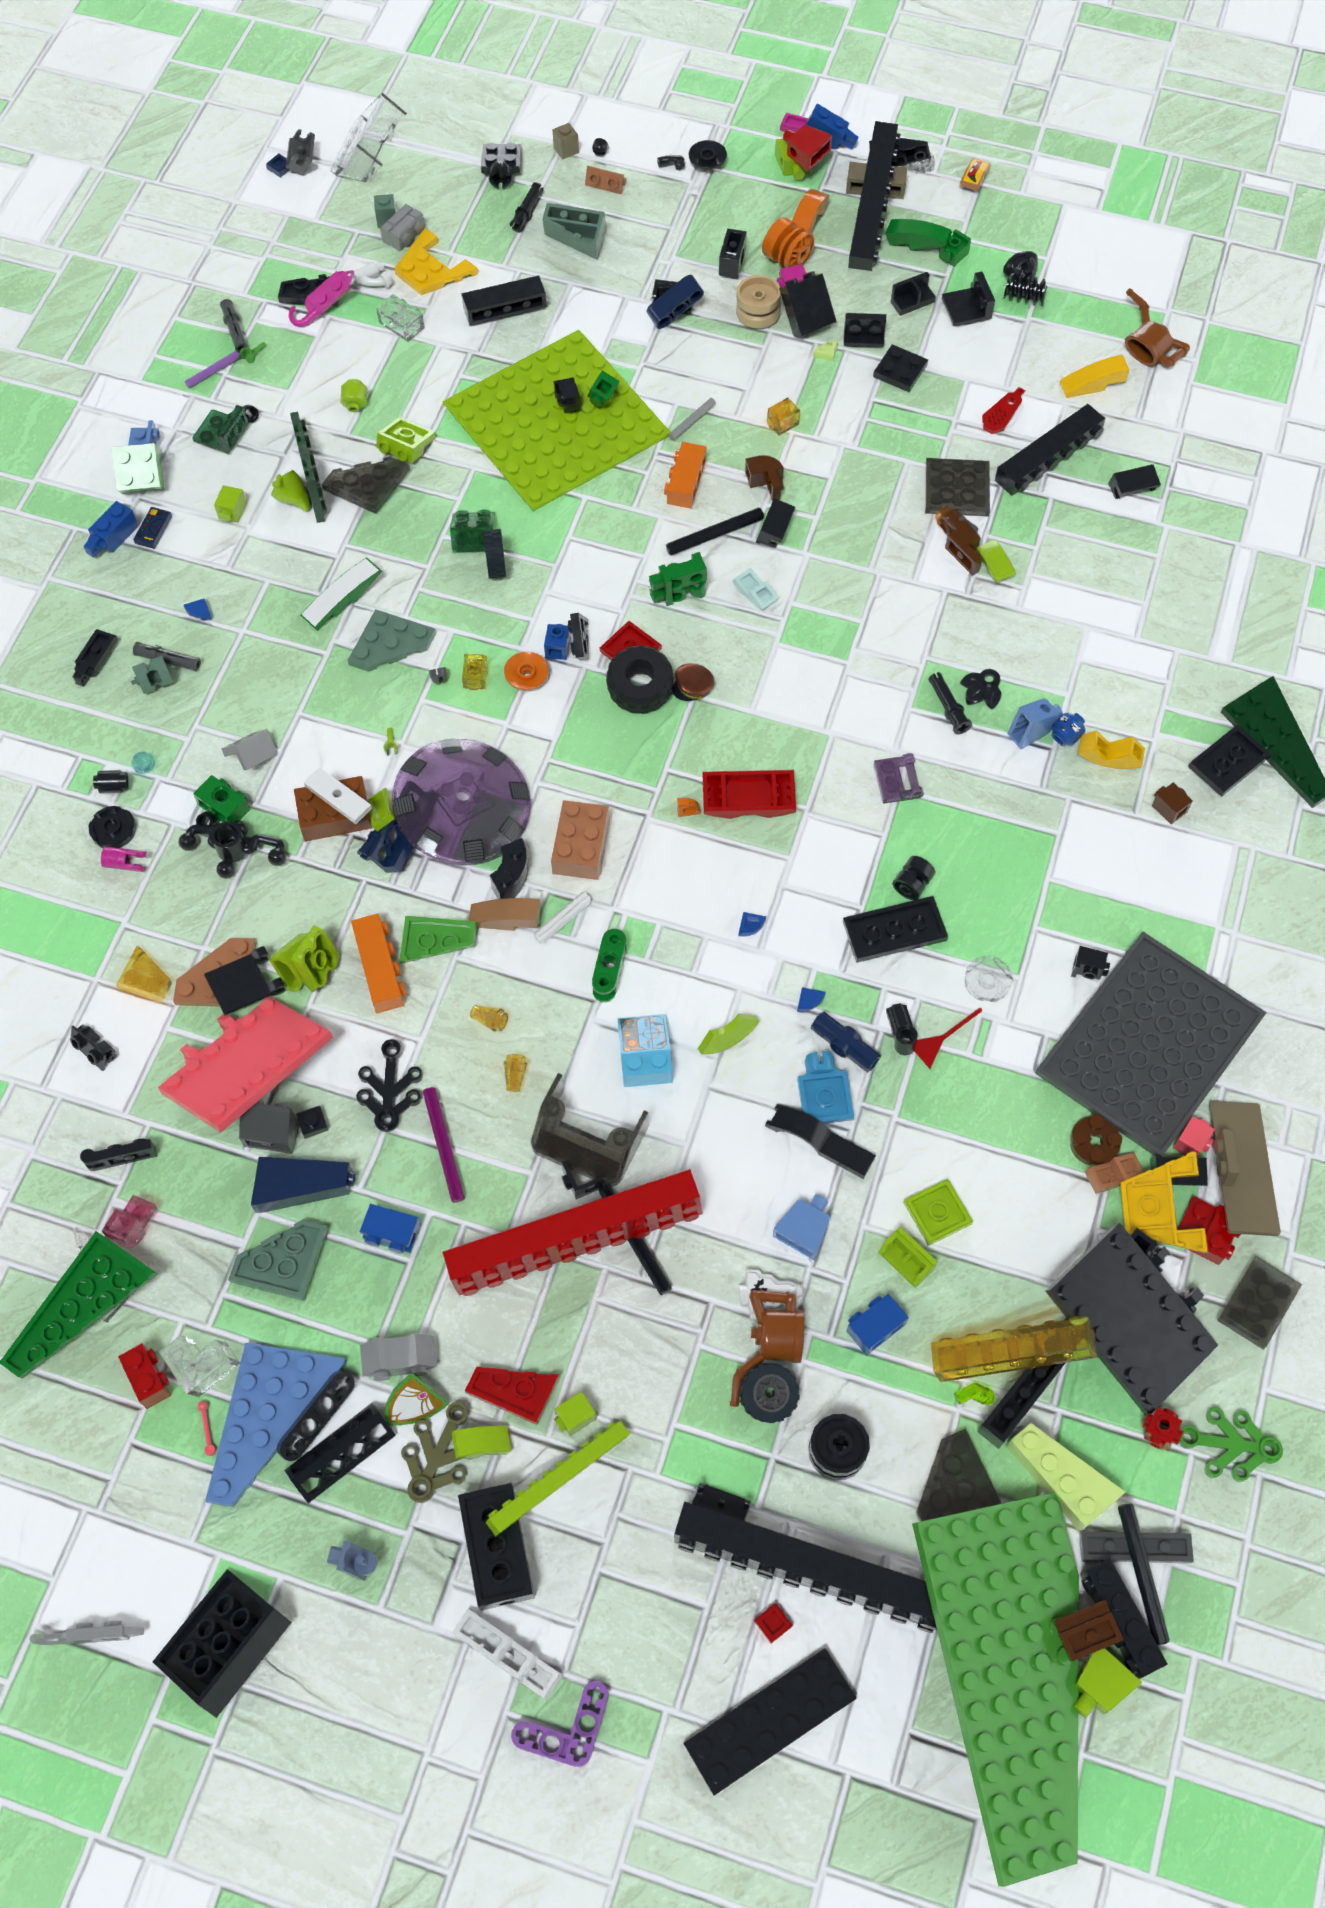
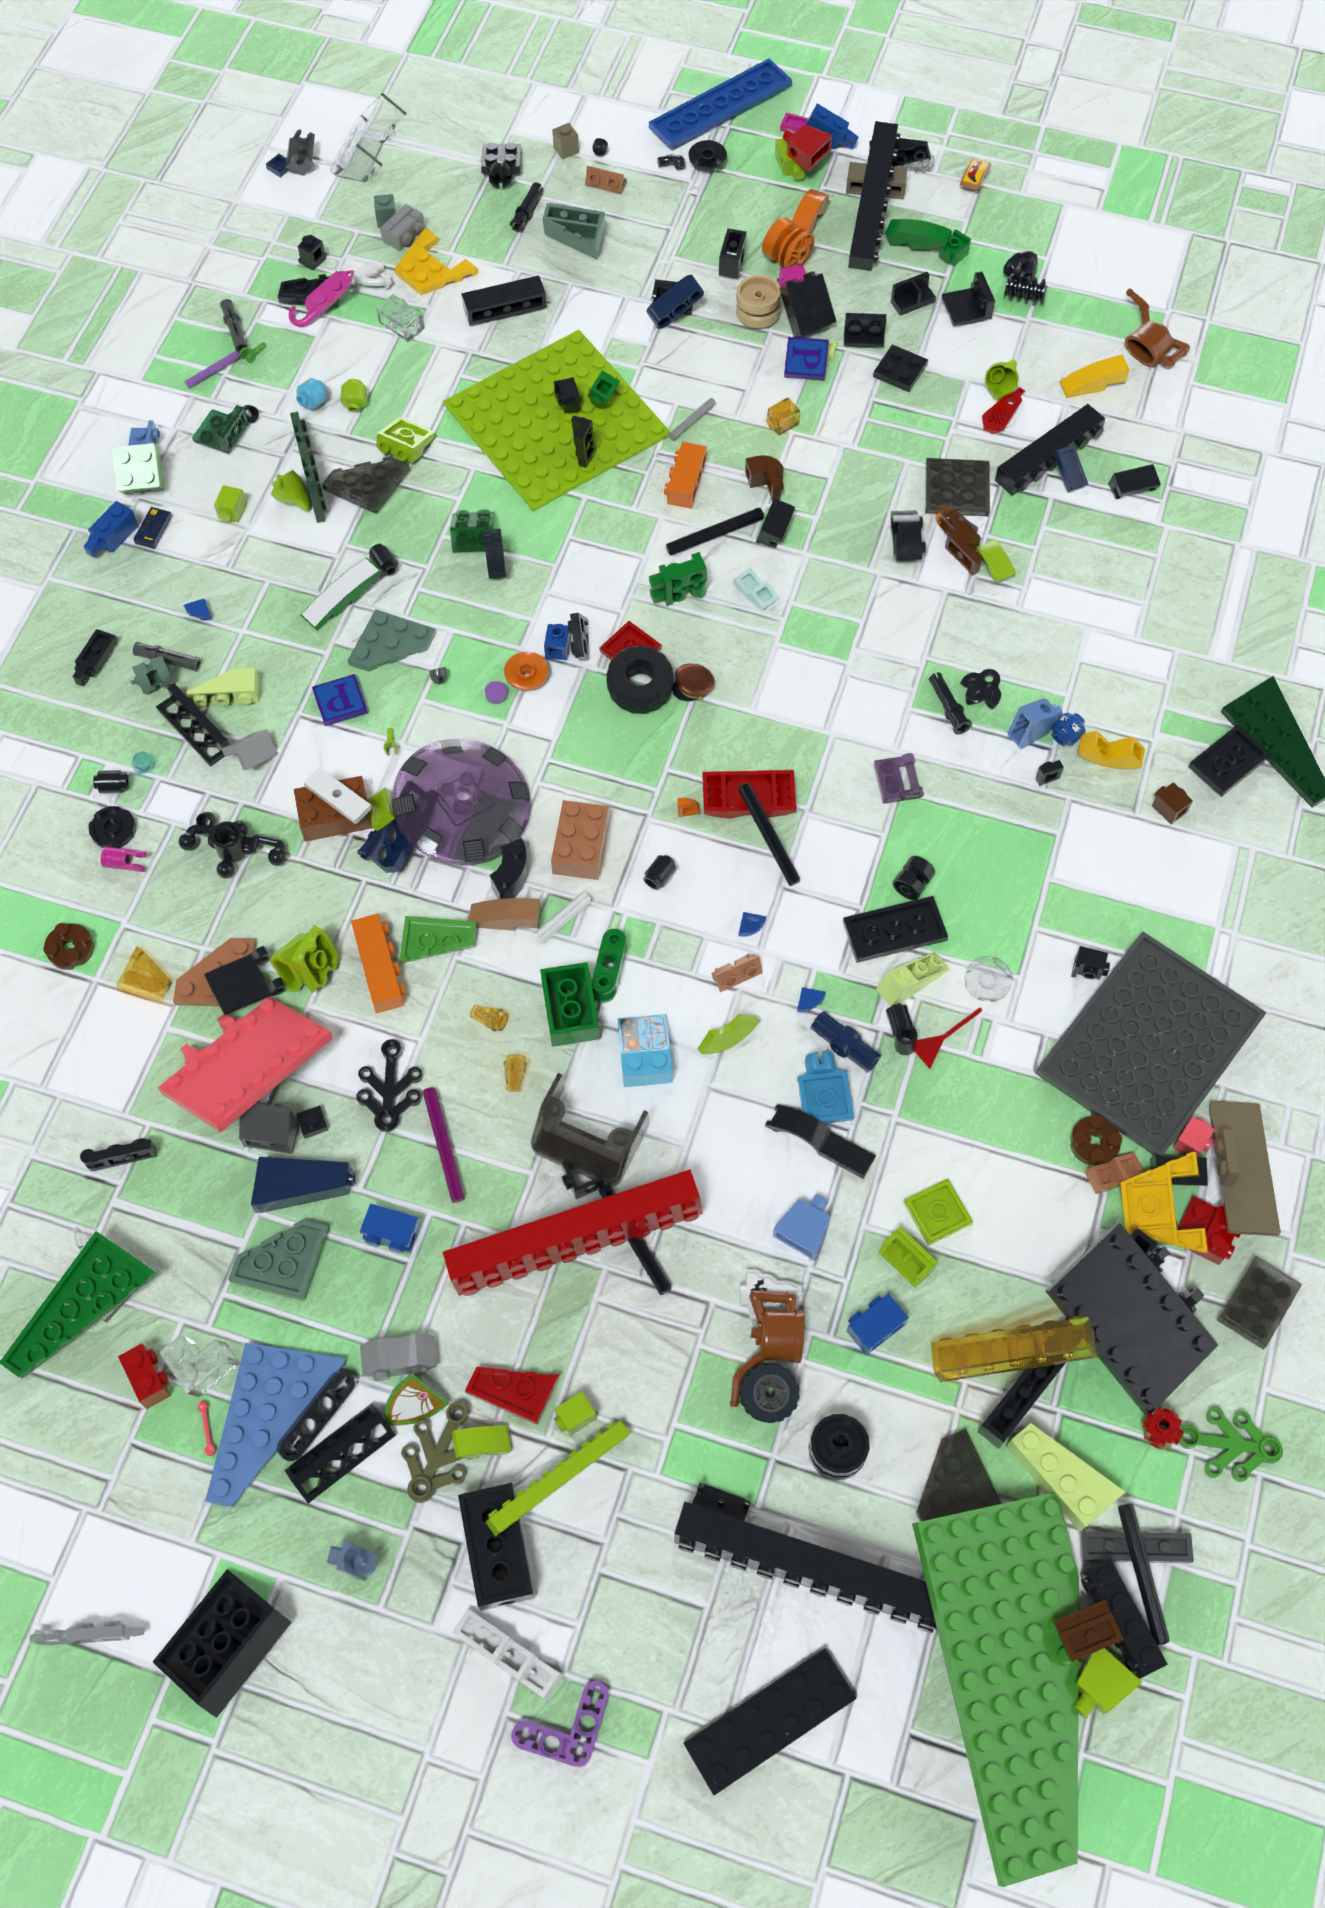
(59, 937): none -> reddish brown plate
(85, 1040): black hinge -> none
(129, 1226): clear pink brick -> none
(197, 718): none -> black fence
(213, 791): green brick -> none
(232, 687): none -> yellowish green slope
(308, 248): none -> black brick
(311, 393): none -> medium azure head
(339, 700): none -> tile
(383, 559): none -> black brick
(475, 671): clear yellow brick -> none
(496, 692): none -> medium lavender tile
(570, 1004): none -> green brick
(583, 439): none -> bracket
(659, 872): none -> black brick
(720, 103): none -> blue plate
(743, 970): none -> nougat hinge
(769, 834): none -> black axle
(773, 1623): red tile -> none
(806, 358): none -> tile
(906, 535): none -> black brick
(911, 978): none -> yellowish green slope
(975, 1392): clear neon green arm -> none
(1002, 378): none -> lime hat
(1049, 772): none -> black plate
(1070, 468): none -> dark blue tile

